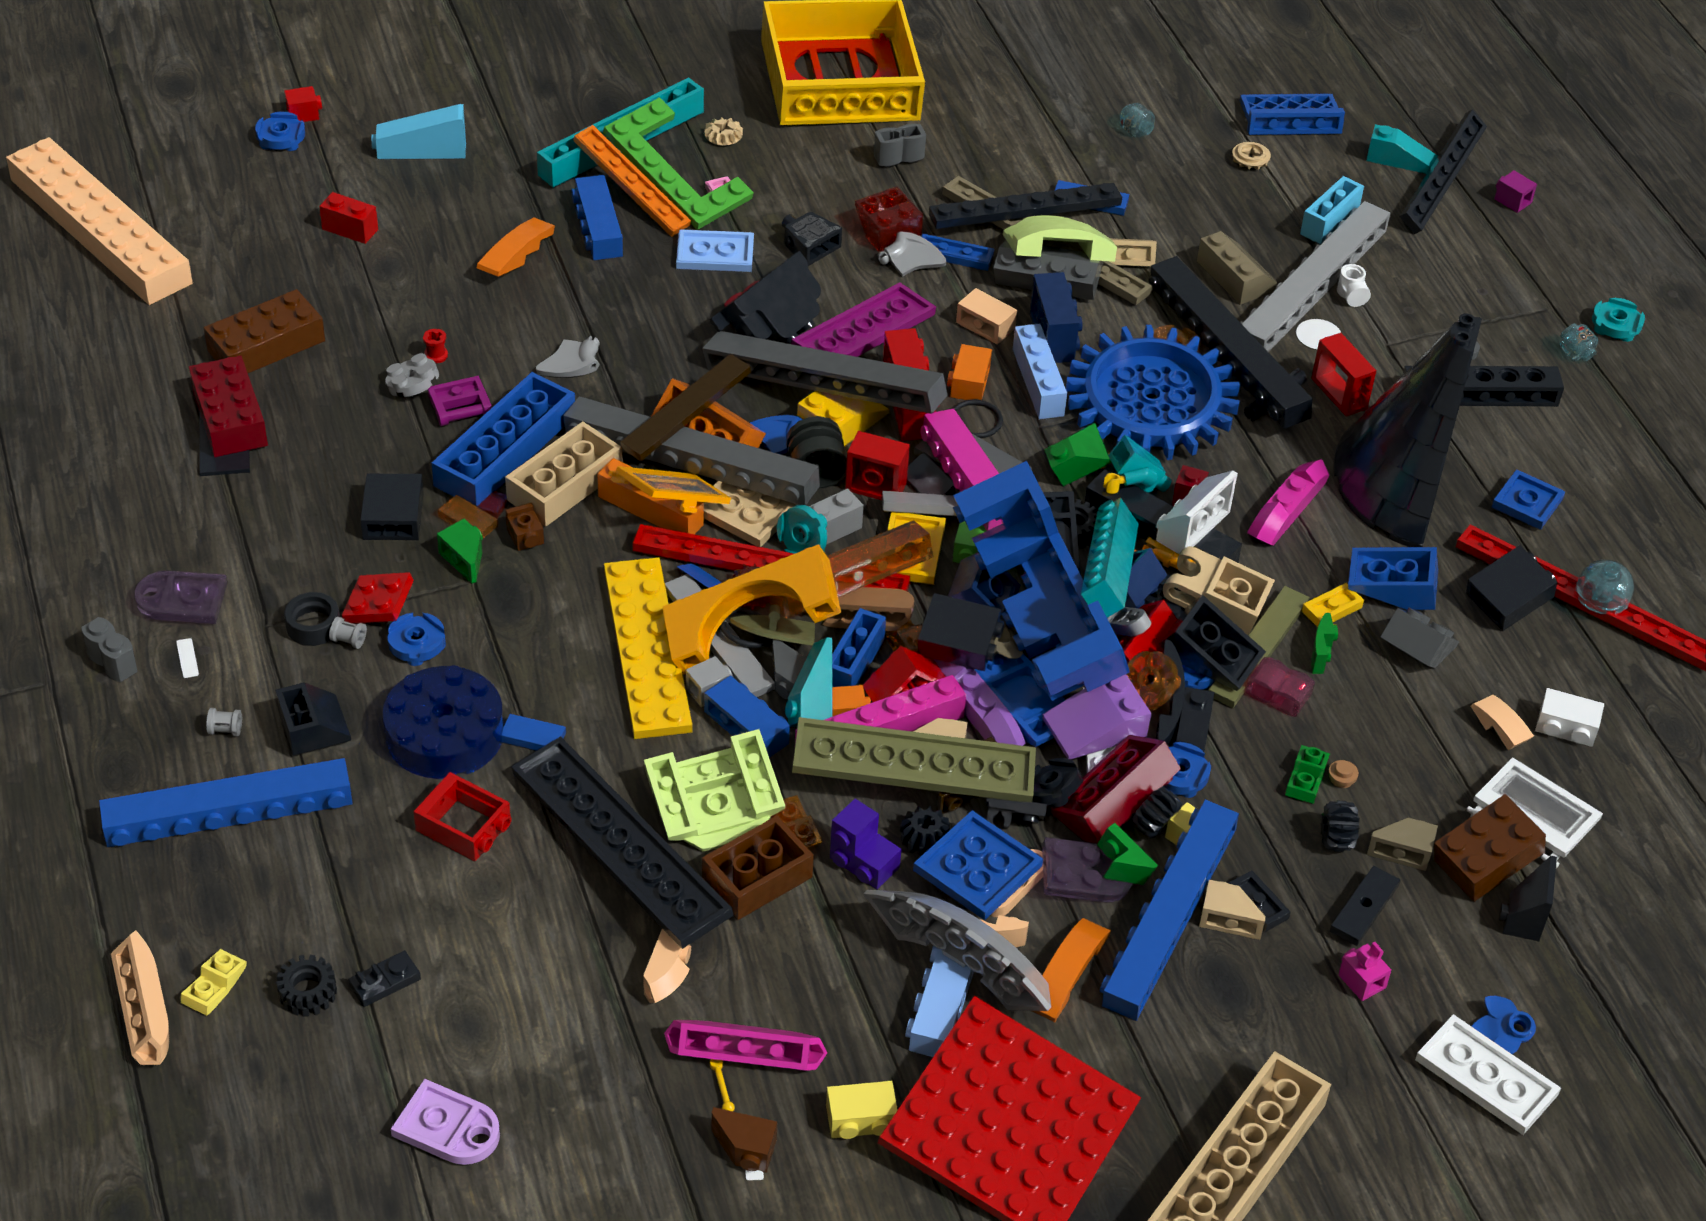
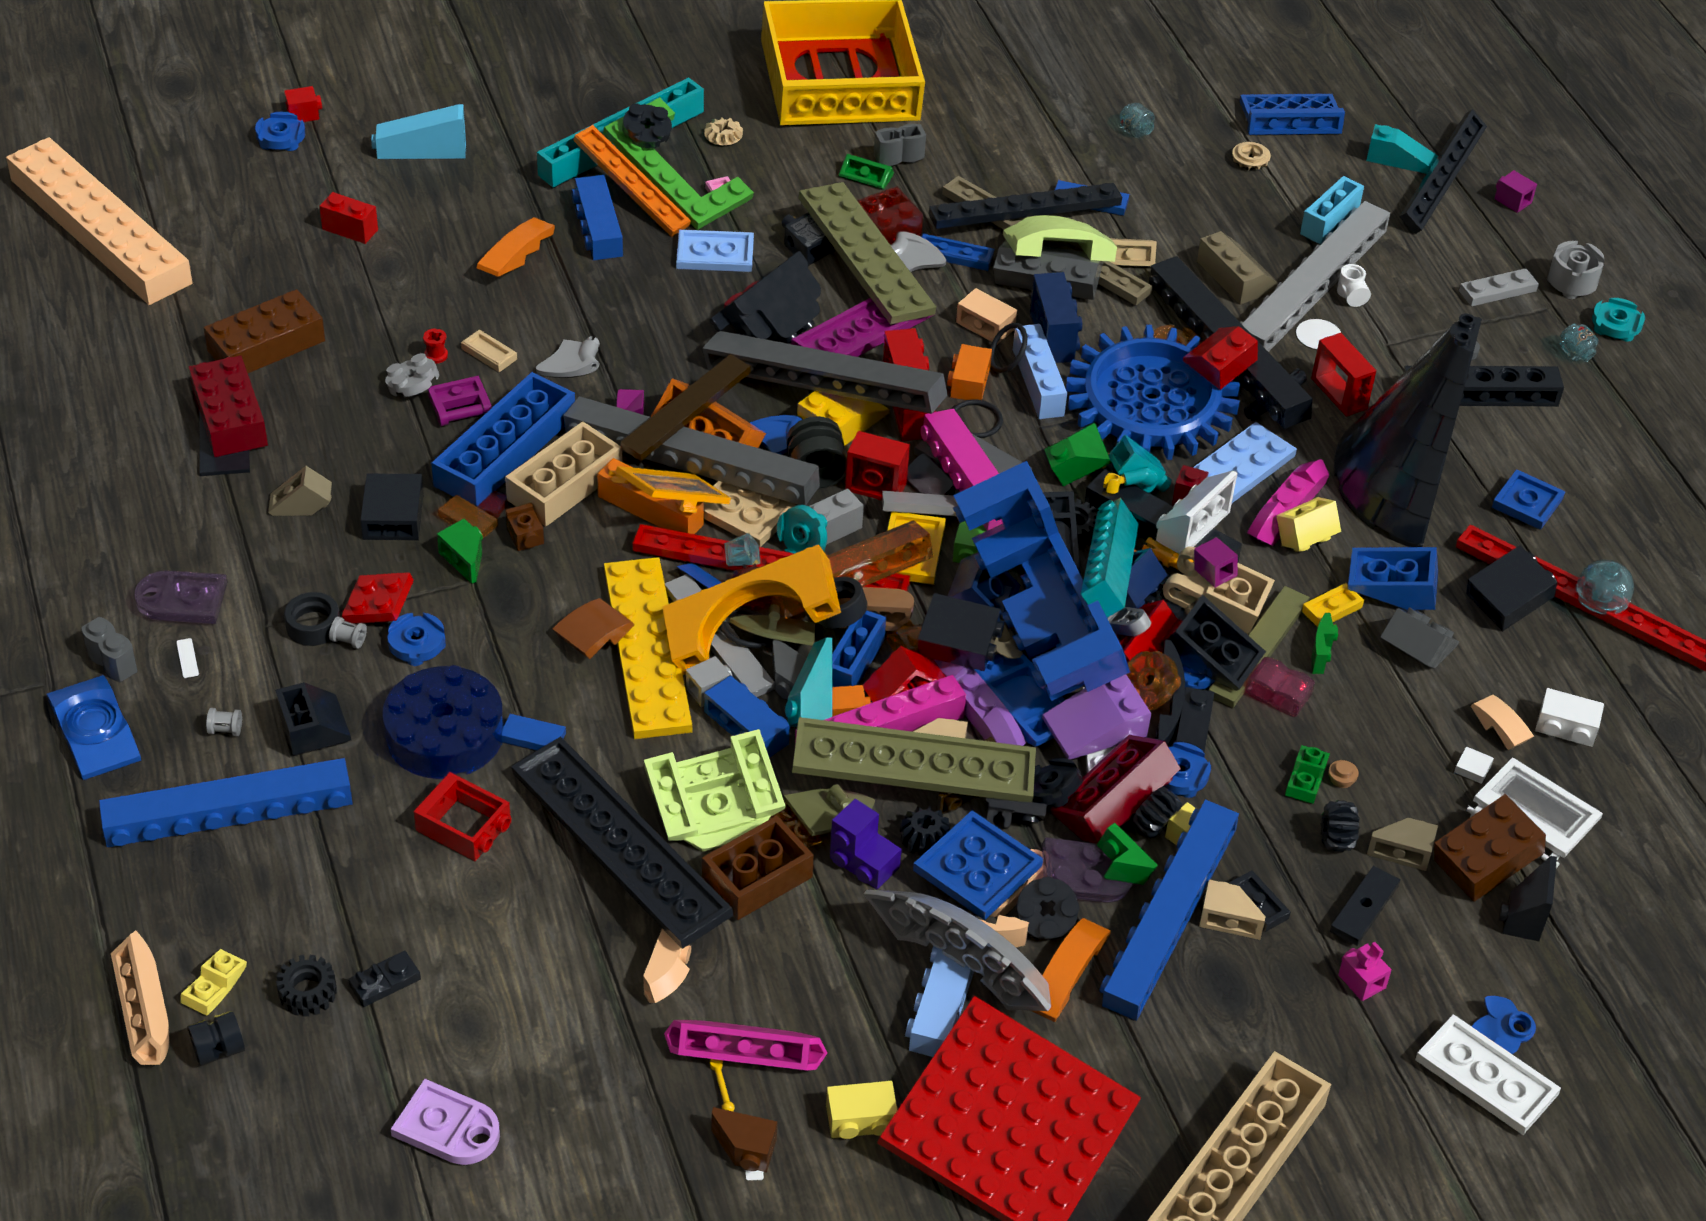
(94, 727): none -> blue slope
(216, 1038): none -> black wheel
(301, 494): none -> dark tan slope
(489, 350): none -> tan tile
(592, 627): none -> dark orange slope
(631, 400): none -> magenta slope
(654, 116): none -> black plate
(742, 551): none -> clear light blue slope
(820, 806): none -> olive shield
(851, 610): none -> black tyre
(866, 171): none -> green slope
(867, 253): none -> olive plate
(1021, 352): none -> black piece
(1048, 890): none -> black plate
(1215, 562): none -> magenta brick
(1223, 355): none -> red slope
(1252, 455): none -> light blue plate
(1308, 524): none -> light yellow brick
(1474, 765): none -> white tile
(1498, 287): none -> light grey plate
(1576, 269): none -> light grey brick

